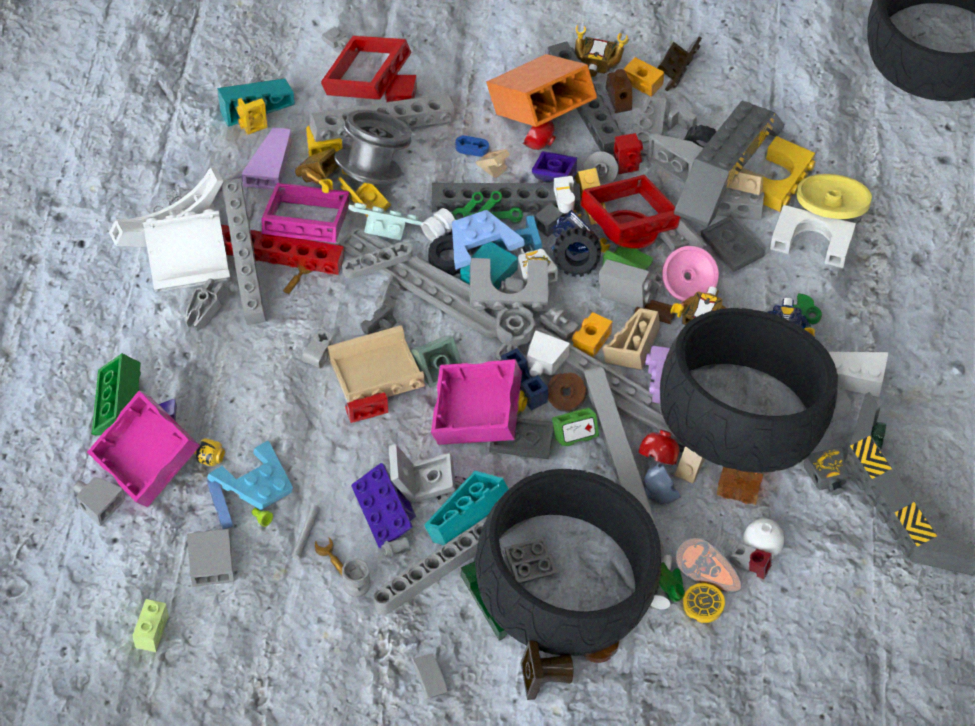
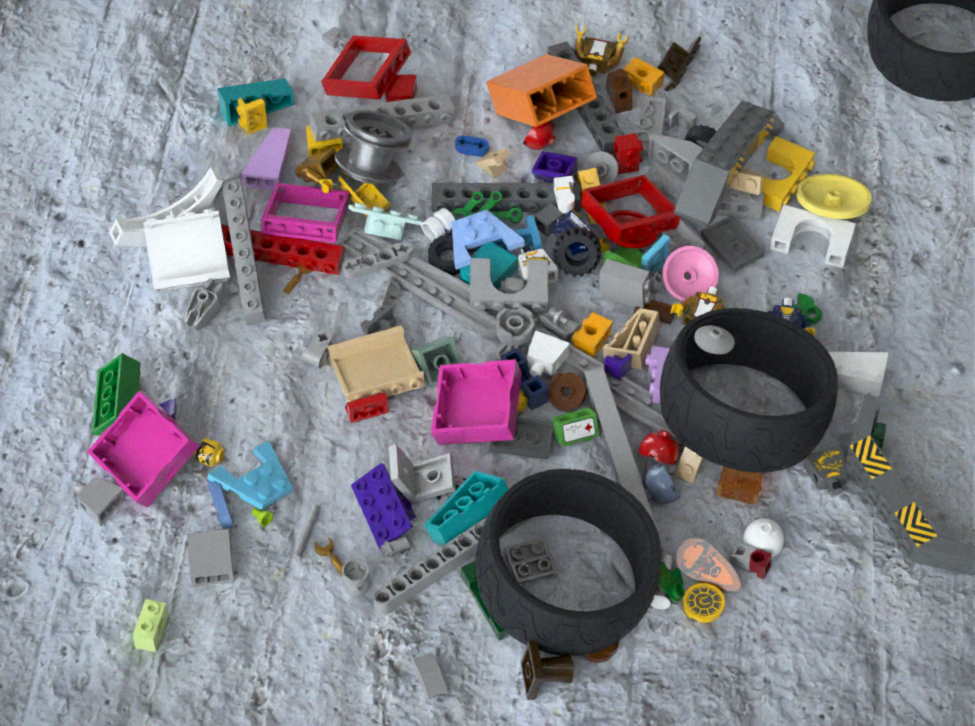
(617, 366): none -> dark purple panel
(655, 257): none -> medium azure tile
(714, 339): none -> light grey dish

